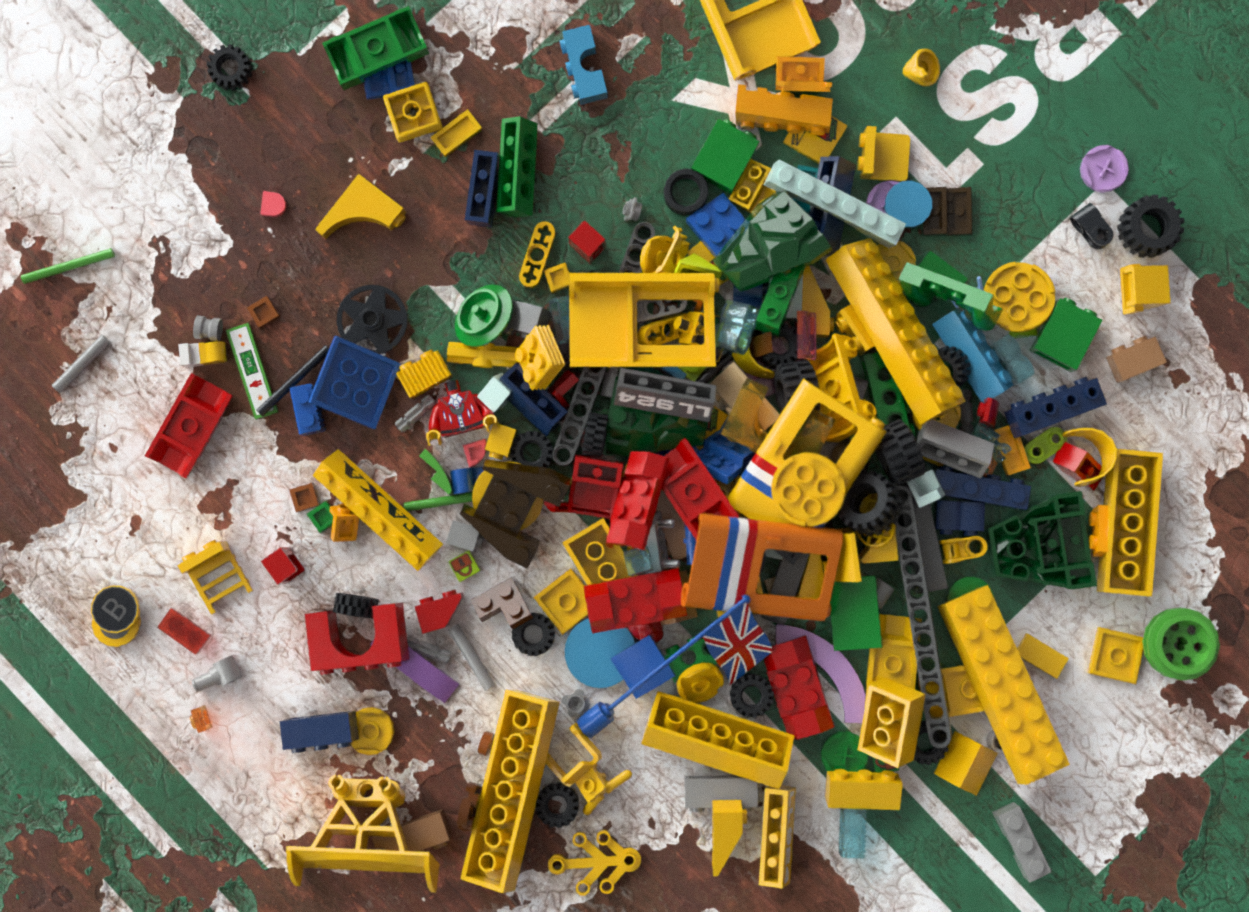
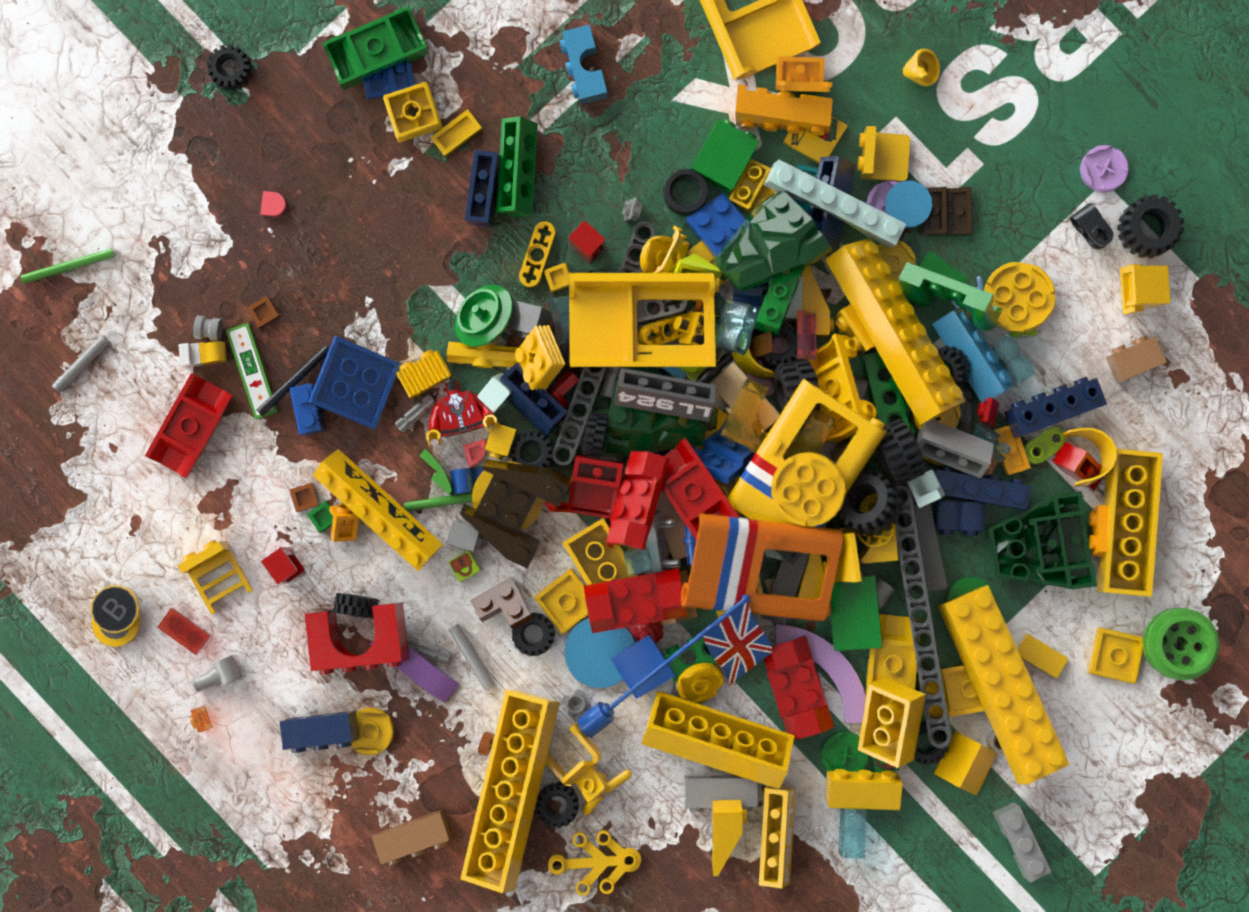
(351, 792): yellow piece -> none
(362, 203): yellow arch -> none
(372, 318): black wheel -> none
(437, 613): red slope -> none
(469, 807): reddish brown plate -> none
(766, 695): black tyre -> none
(960, 549): yellow piece -> none
(1066, 334): green brick -> none

